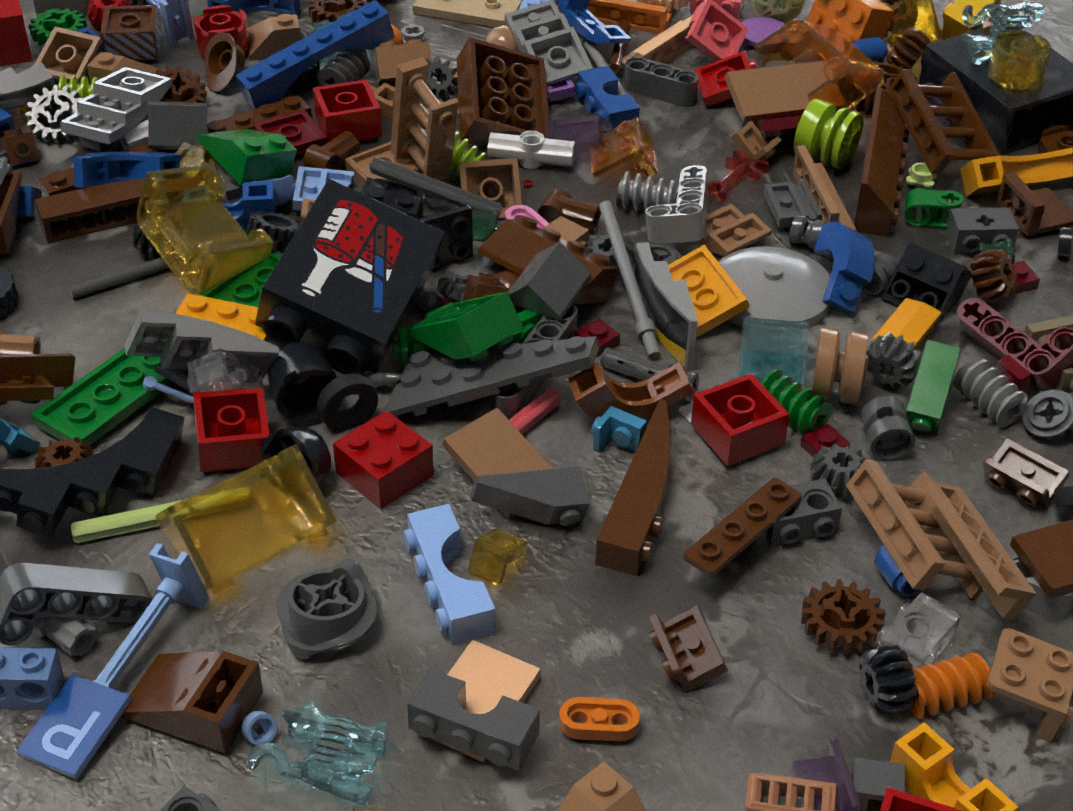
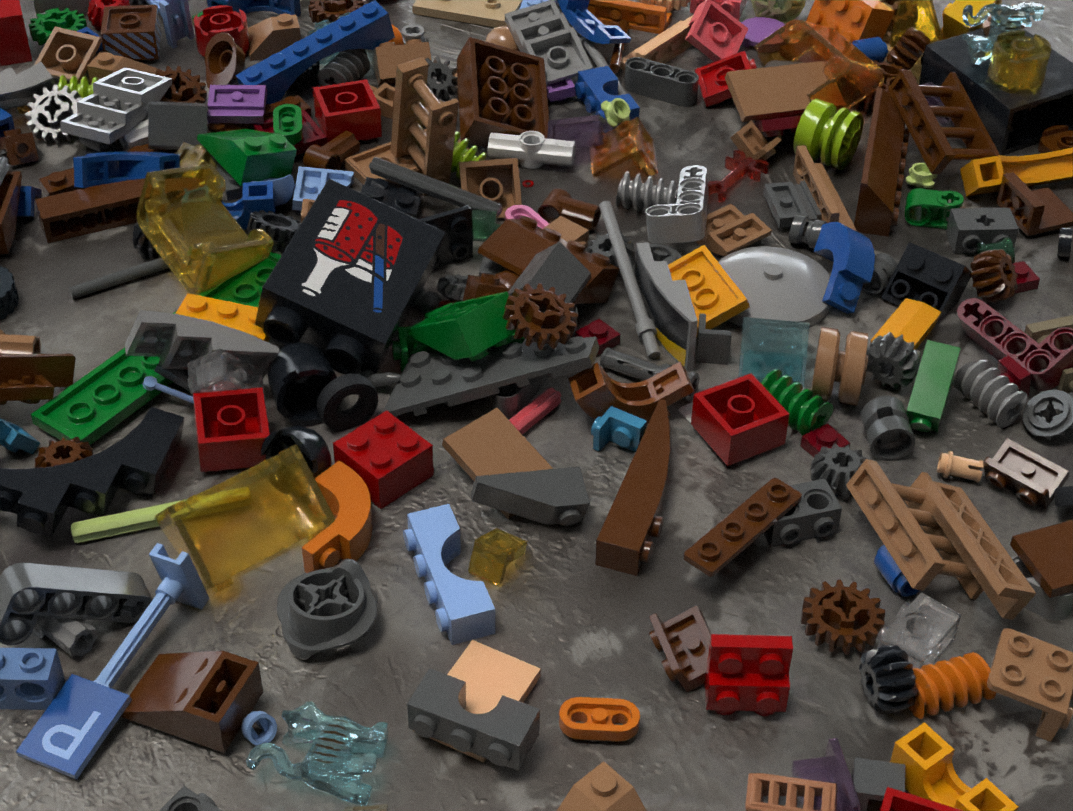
(237, 104): none -> medium lavender plate
(288, 122): none -> green plate
(353, 526): none -> orange arch
(540, 316): none -> reddish brown gear
(616, 111): none -> yellowish green plate
(712, 345): none -> dark grey panel
(748, 673): none -> red plate
(959, 467): none -> light nougat pin

